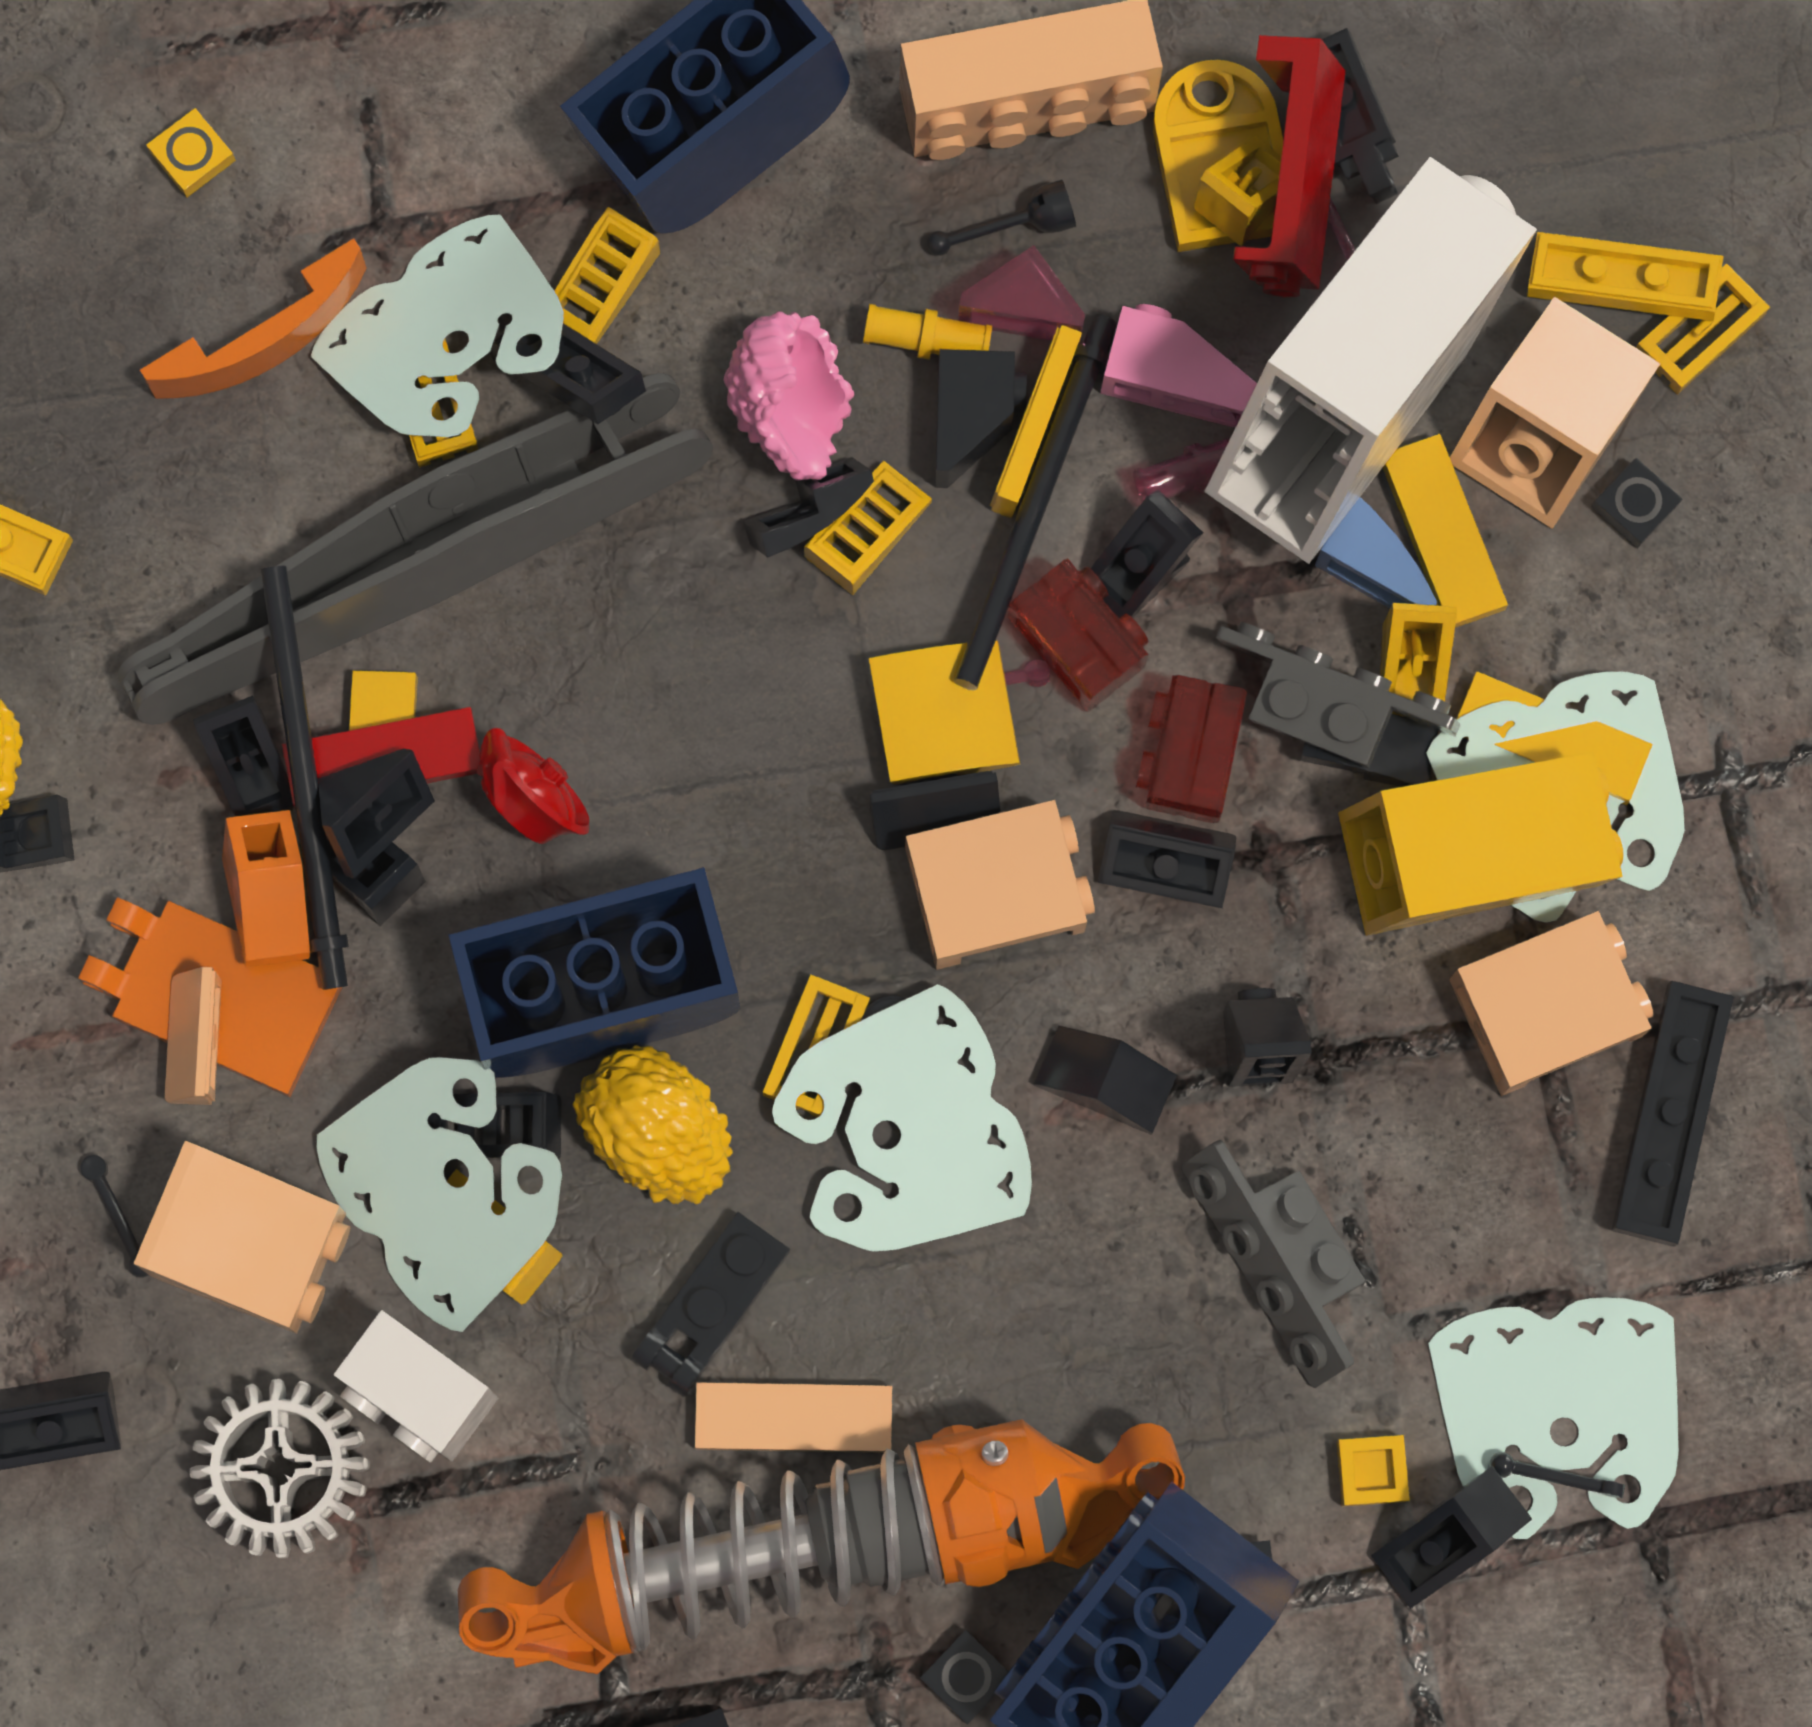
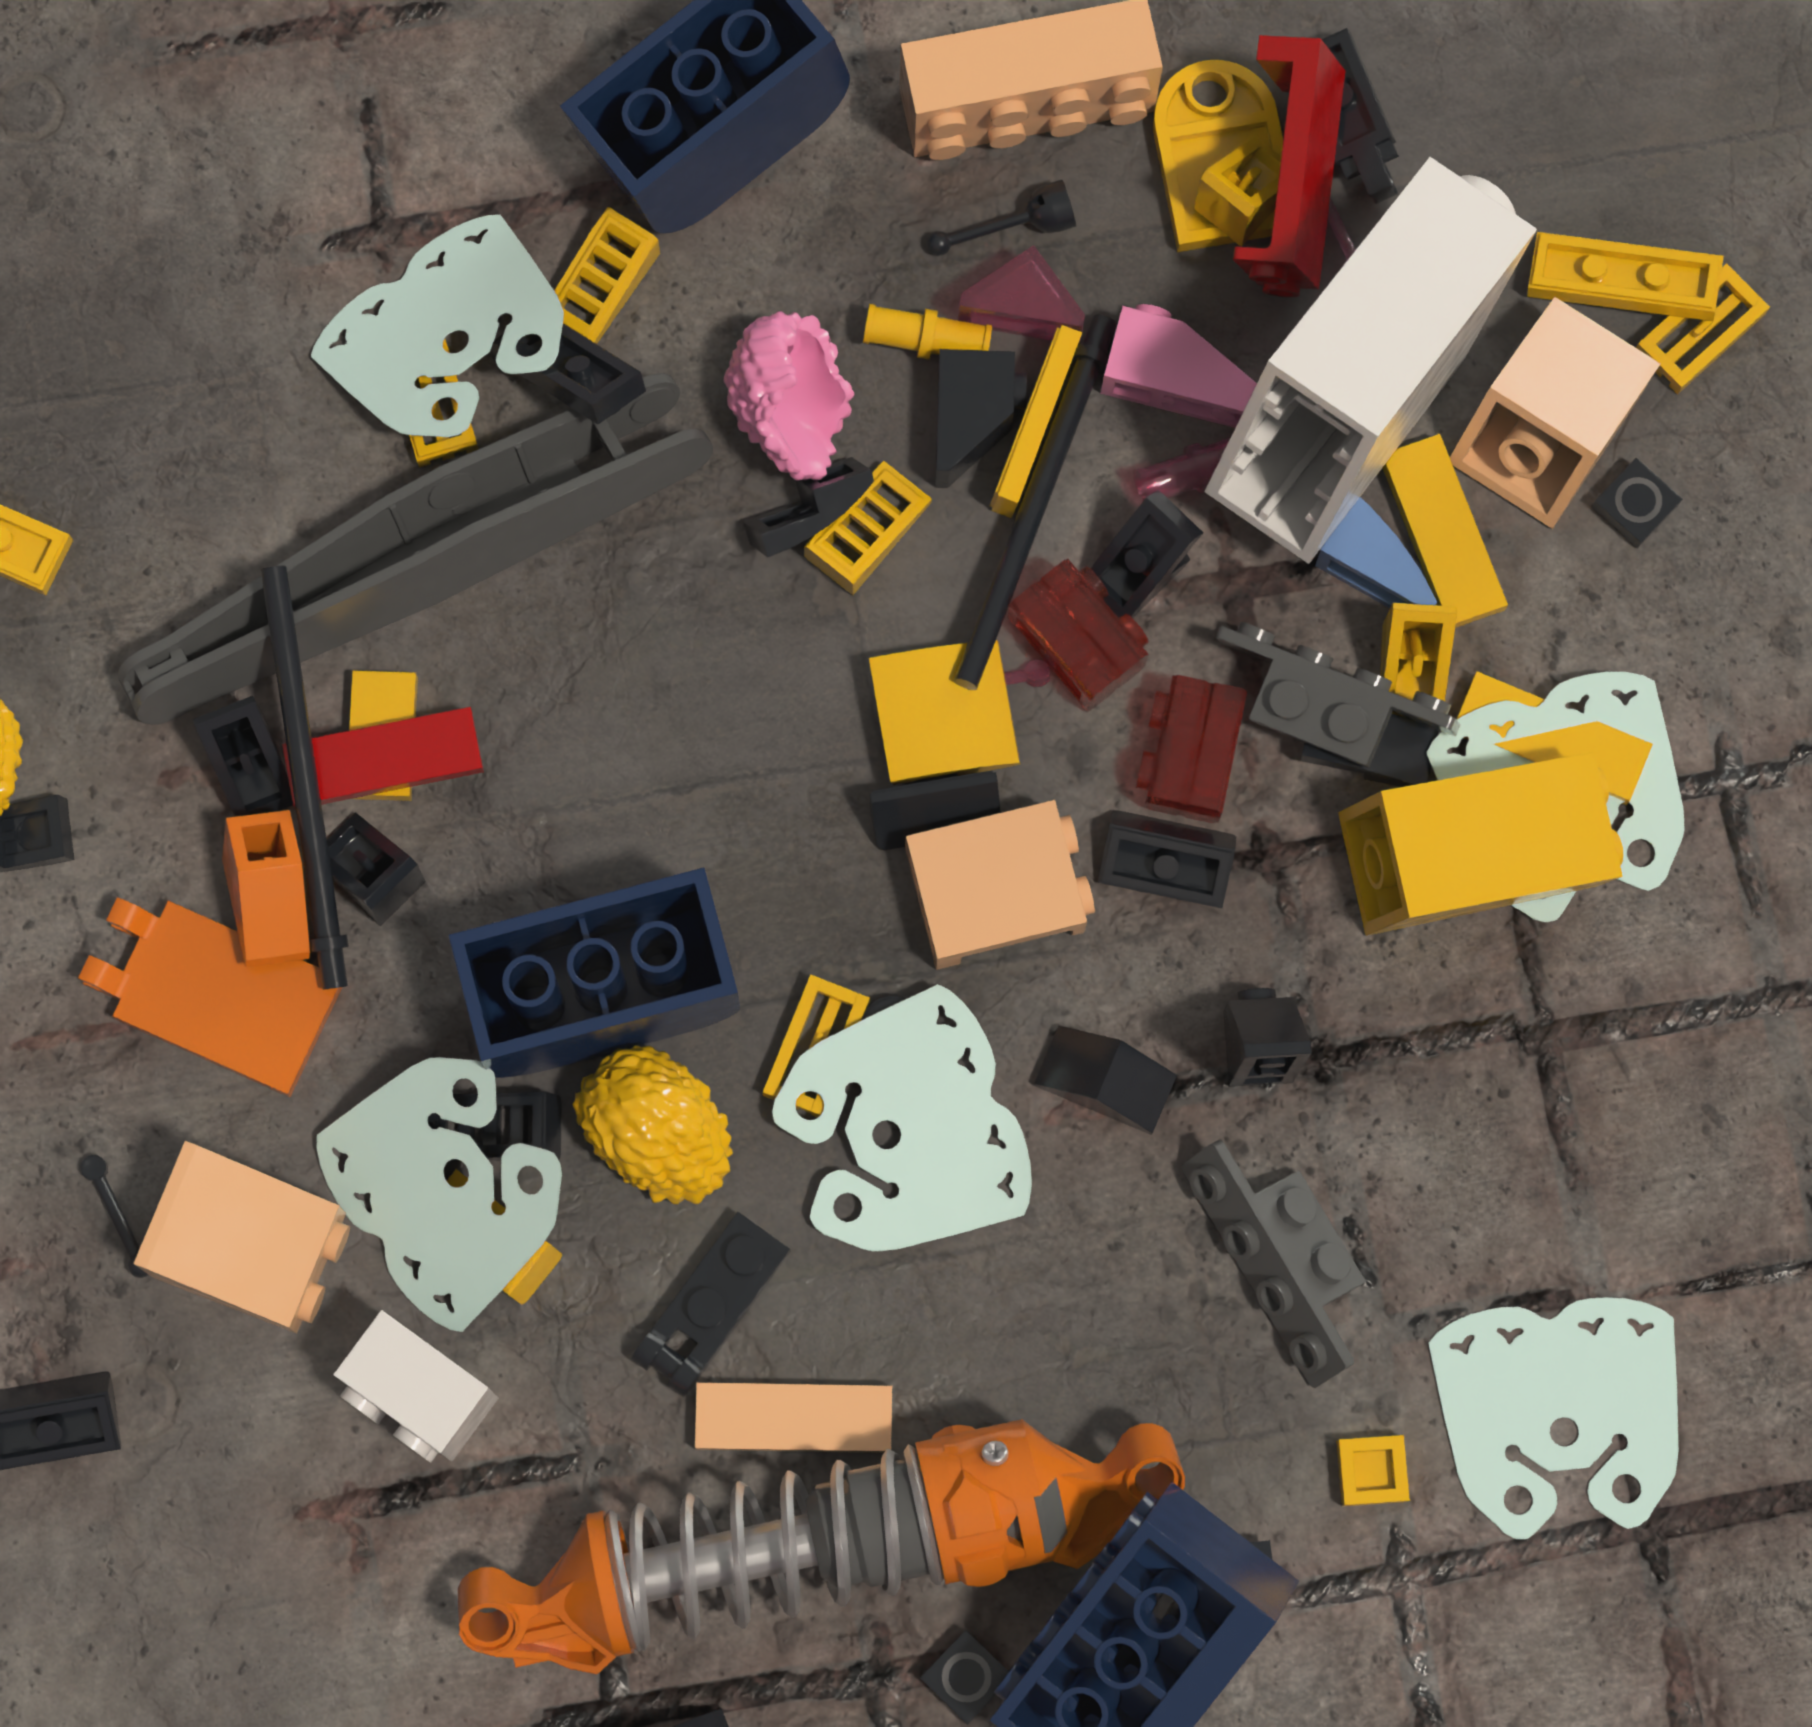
(190, 373): orange slope -> none
(191, 152): yellow tile -> none
(193, 1037): light nougat slope -> none
(280, 1500): white gear -> none
(371, 806): black slope -> none
(529, 789): red piece -> none
(1451, 1537): black slope -> none
(1505, 1466): black hinge -> none
(1551, 1001): light nougat panel -> none
(1672, 1113): black plate -> none

